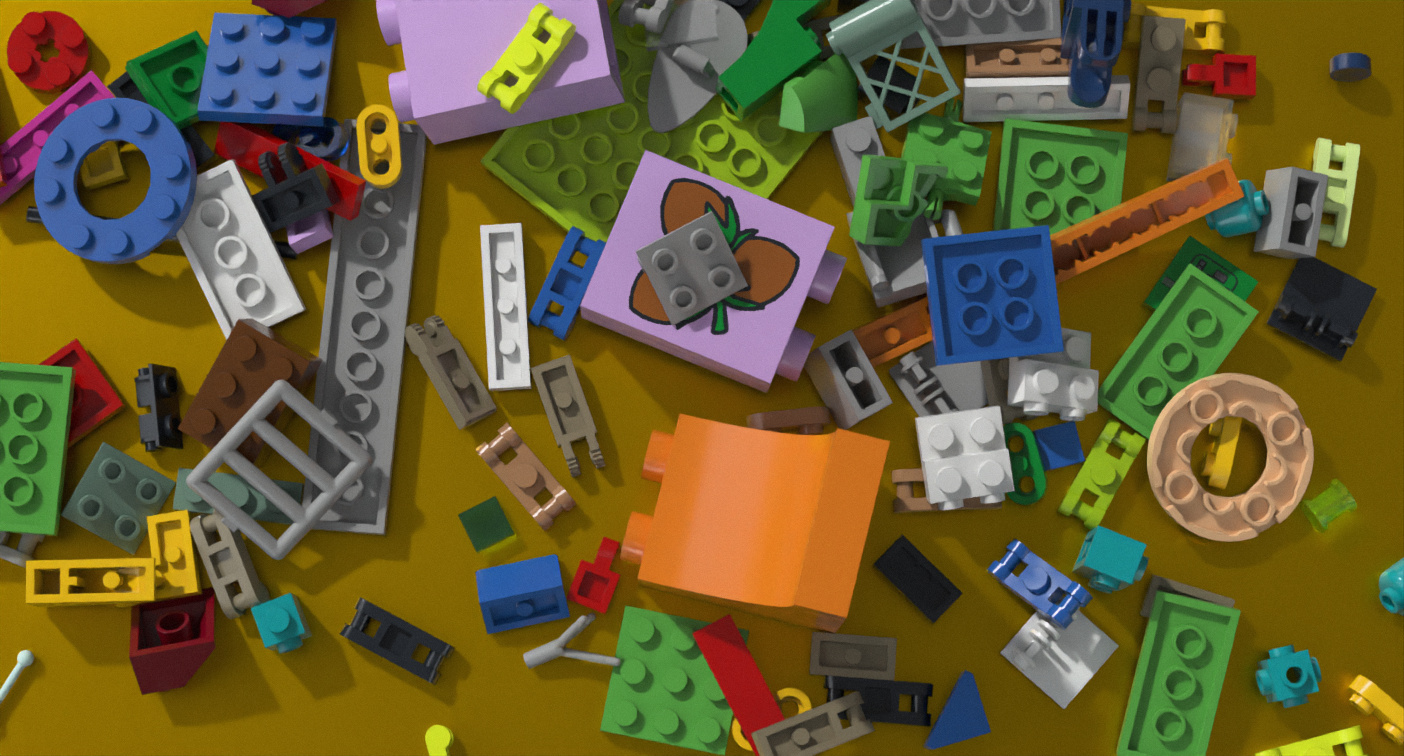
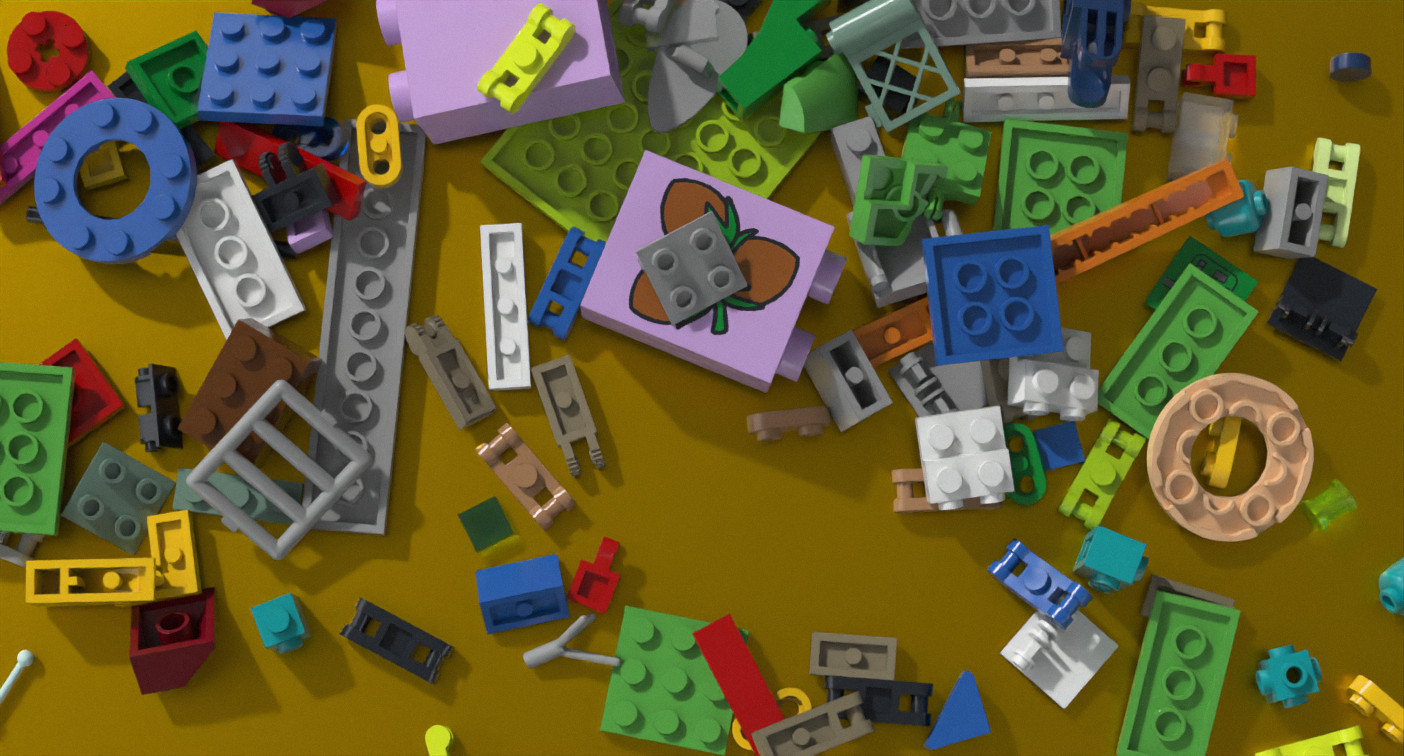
(228, 563): dark tan plate -> none
(758, 519): orange brick -> none
(917, 579): black plate -> none

